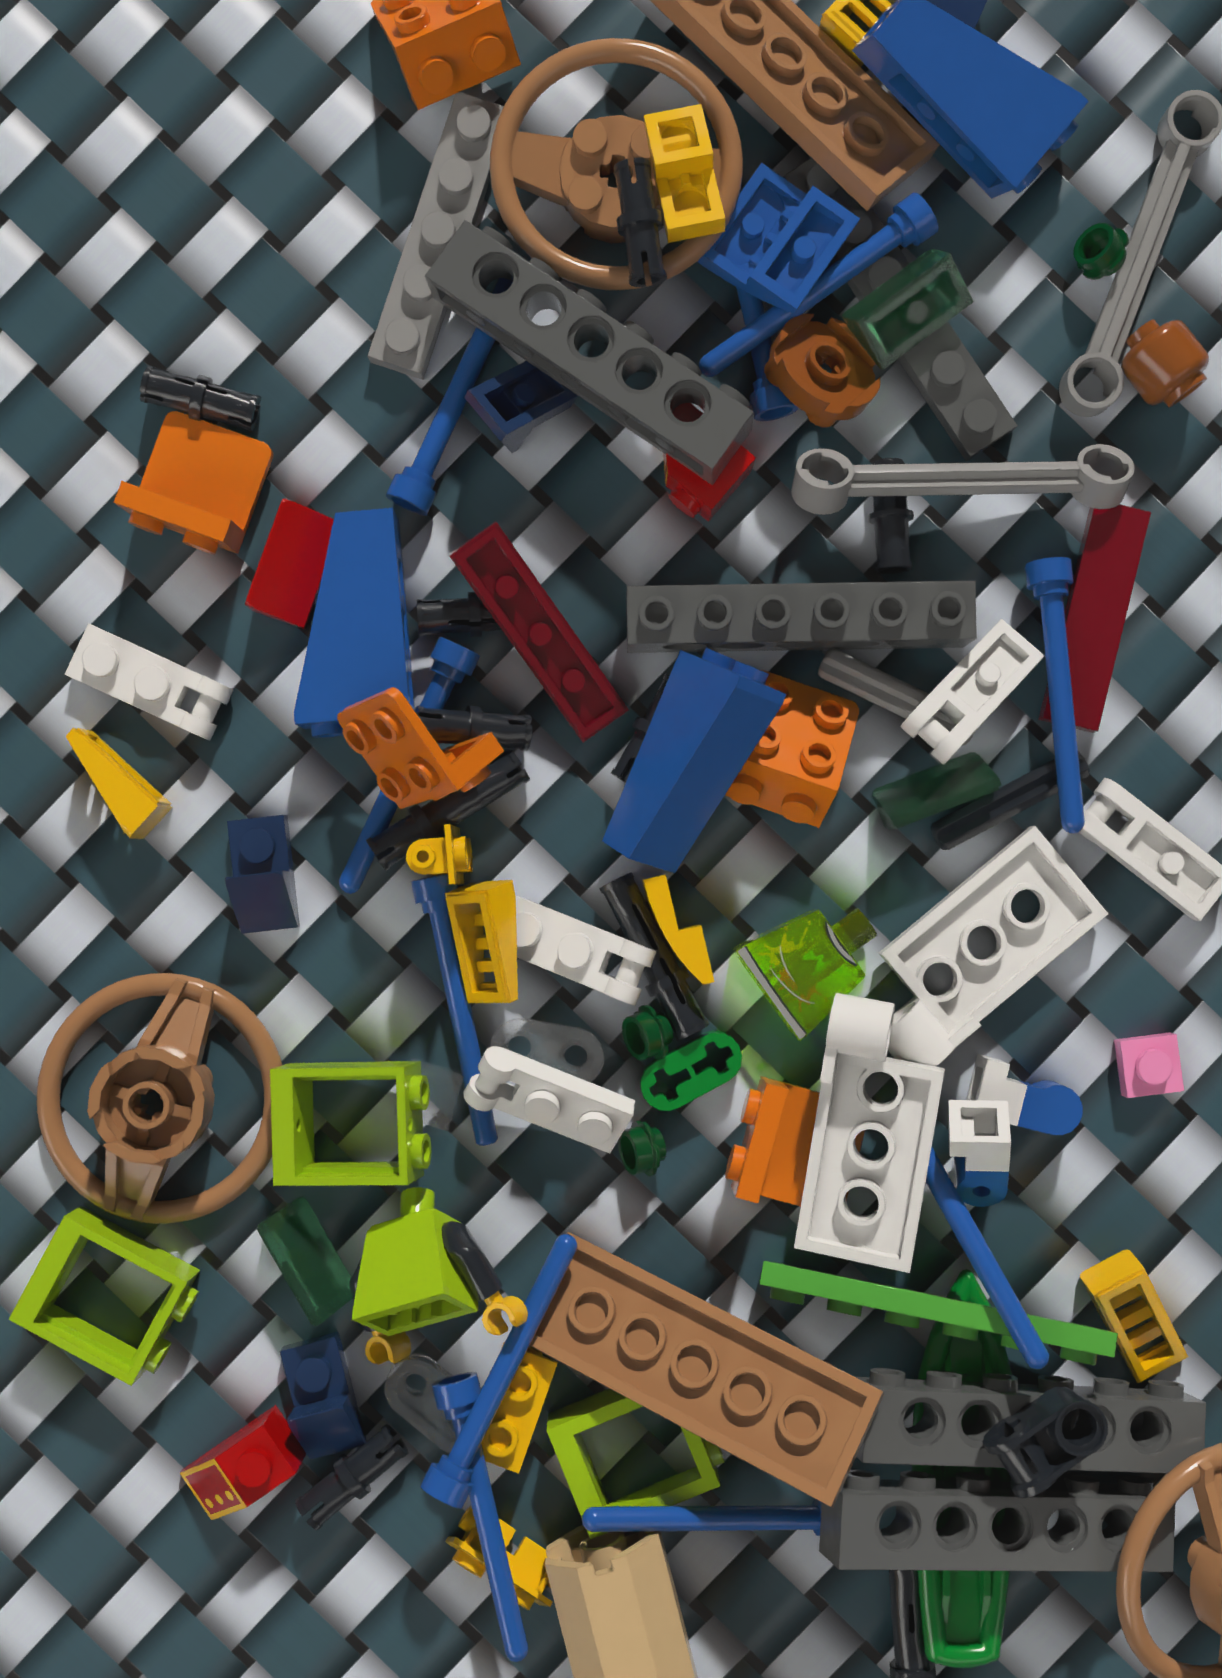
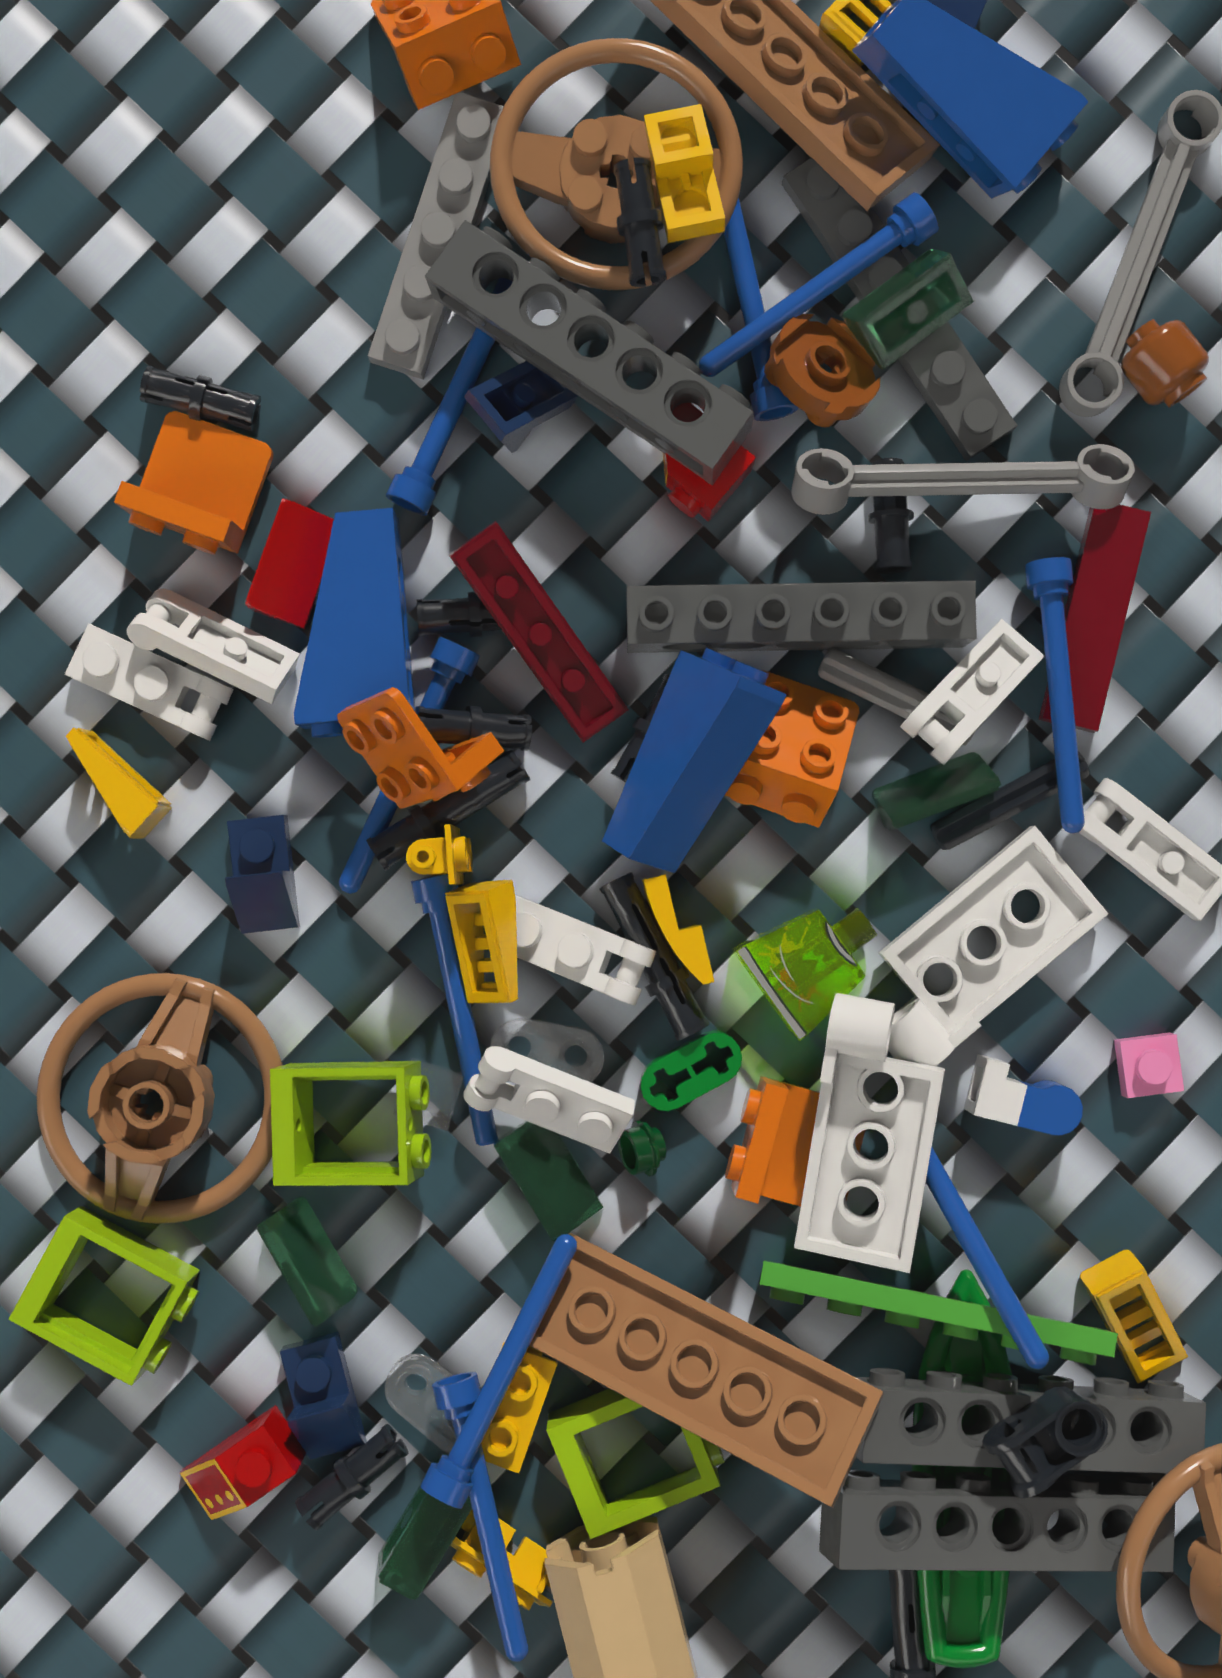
(213, 644): none -> white plate
(419, 1543): none -> clear green slope
(421, 1274): lime torso -> none
(548, 1178): none -> clear green slope
(647, 1033): dark green plate -> none
(703, 1518): blue piece -> none
(779, 240): blue slope -> none
(980, 1149): white leg -> none
(1100, 250): dark green plate -> none

